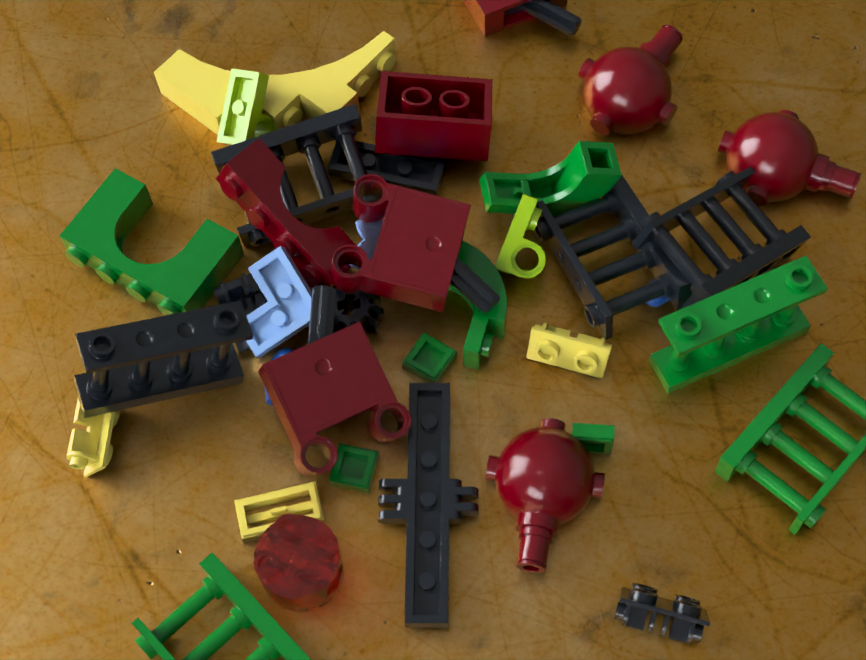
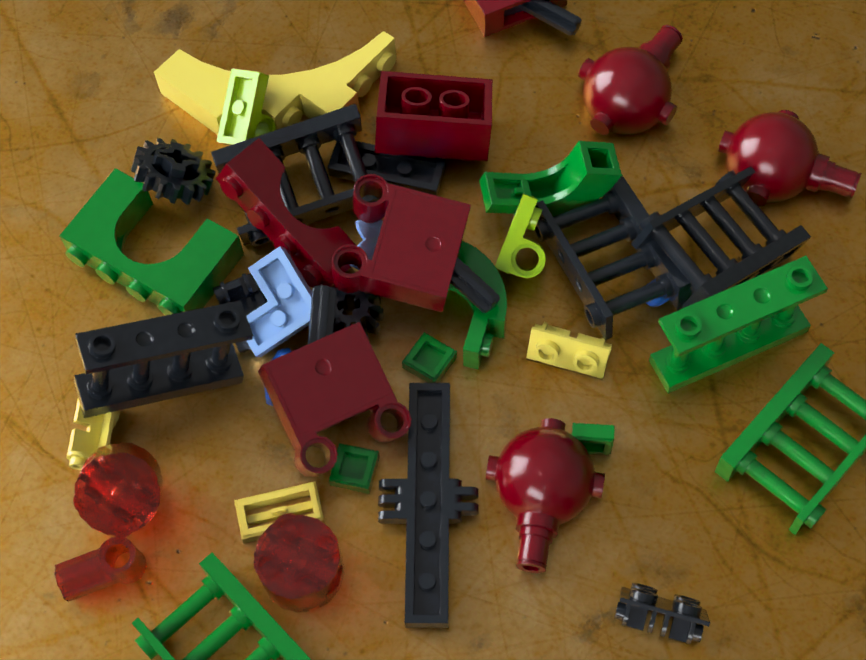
(97, 569): none -> clear red piece
(118, 489): none -> clear red brick
(172, 171): none -> black gear

